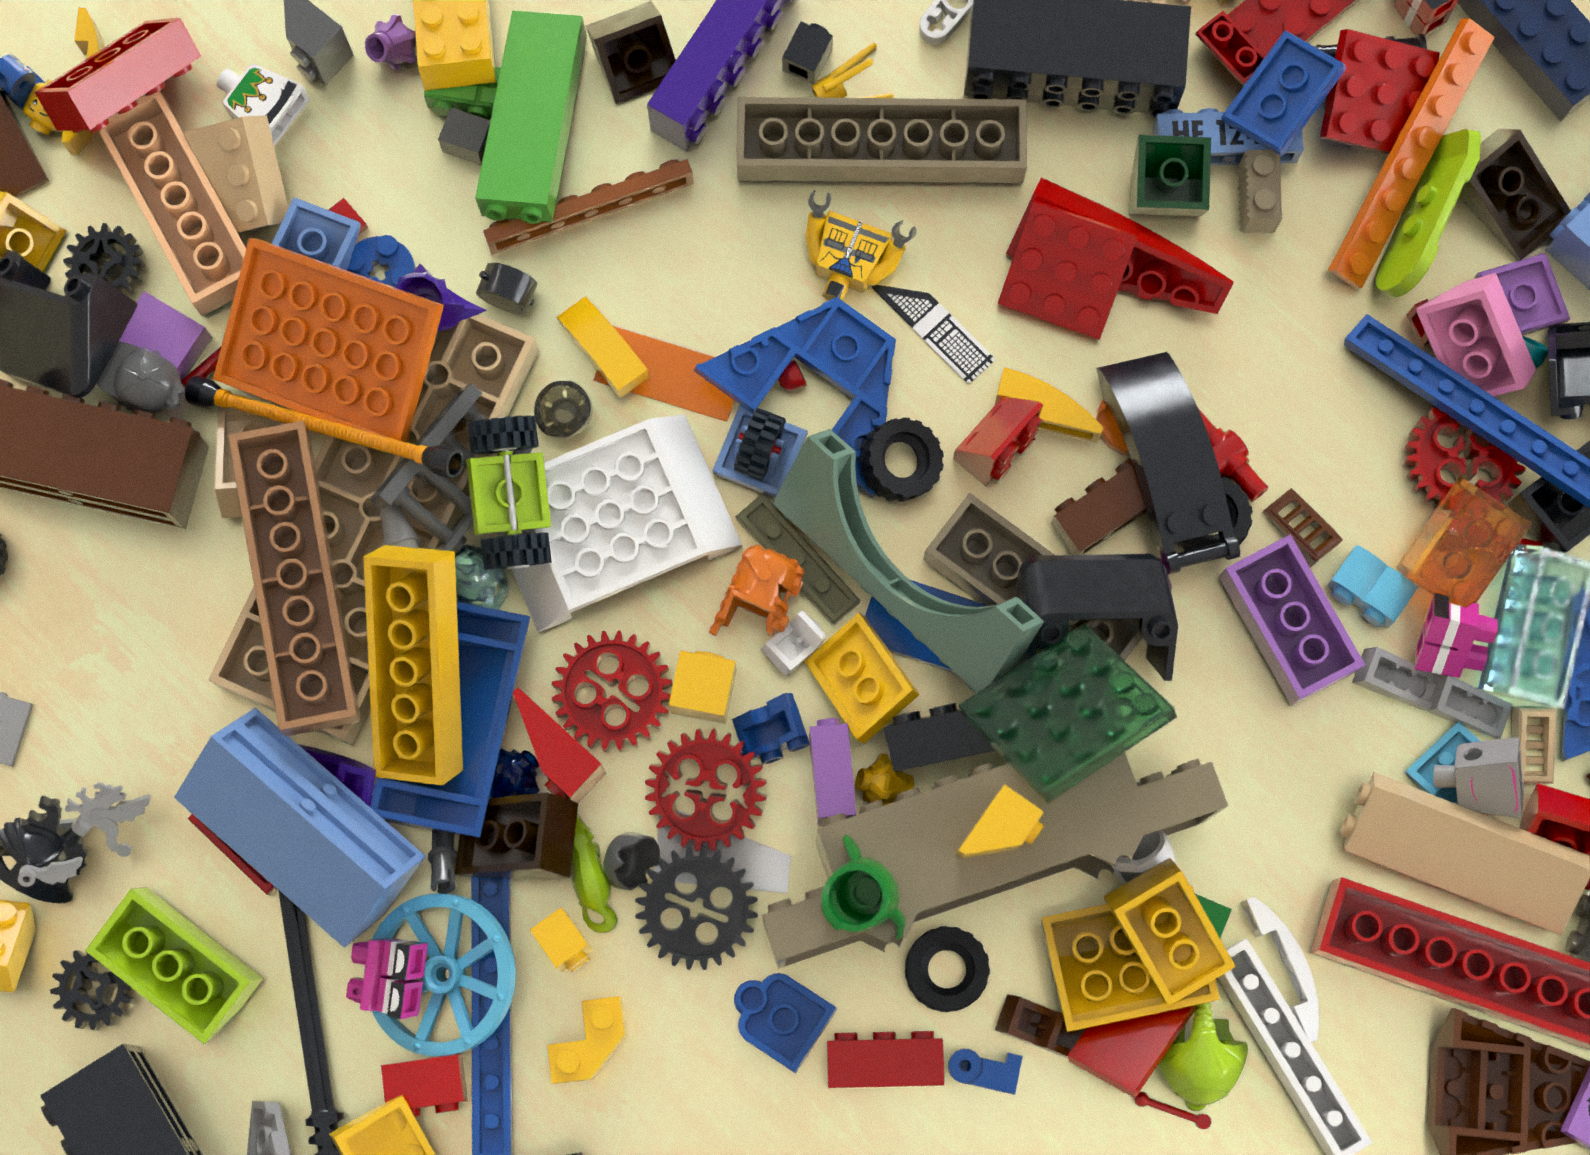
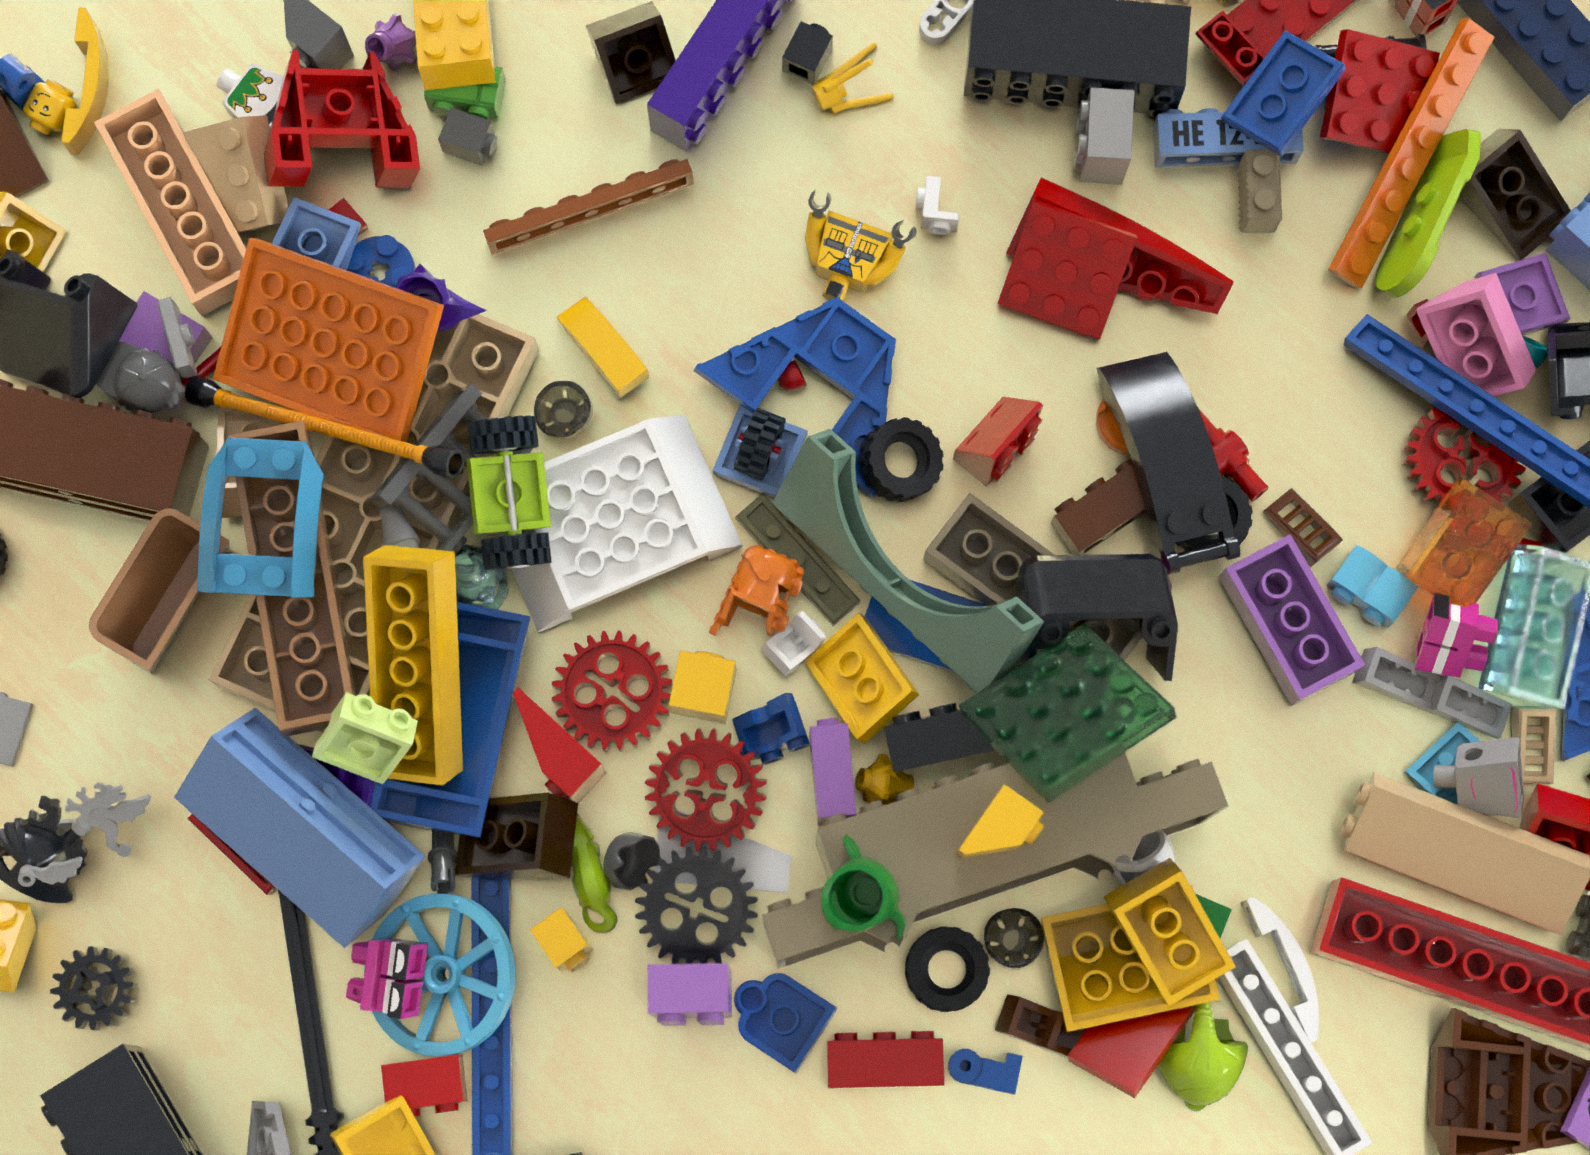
(98, 247): black gear -> none
(119, 75): brick -> none
(152, 590): none -> medium nougat windscreen
(173, 964): lime slope -> none
(178, 337): none -> light grey plate
(261, 573): none -> dark azure wedge
(339, 112): none -> red wedge
(366, 737): none -> yellowish green plate
(506, 288): black piece -> none
(515, 774): clear blue rock -> none
(531, 117): bright green brick -> none
(603, 1033): yellow brick -> none
(673, 376): orange sticker -> none
(690, 992): none -> medium lavender brick
(881, 140): dark tan brick -> none
(932, 219): none -> white bracket
(938, 329): sticker -> none
(1013, 940): none -> clear smoke helmet
(1059, 410): yellow slope -> none
(1104, 135): none -> light grey brick
(1171, 176): dark green slope -> none
(1202, 1121): red hinge -> none

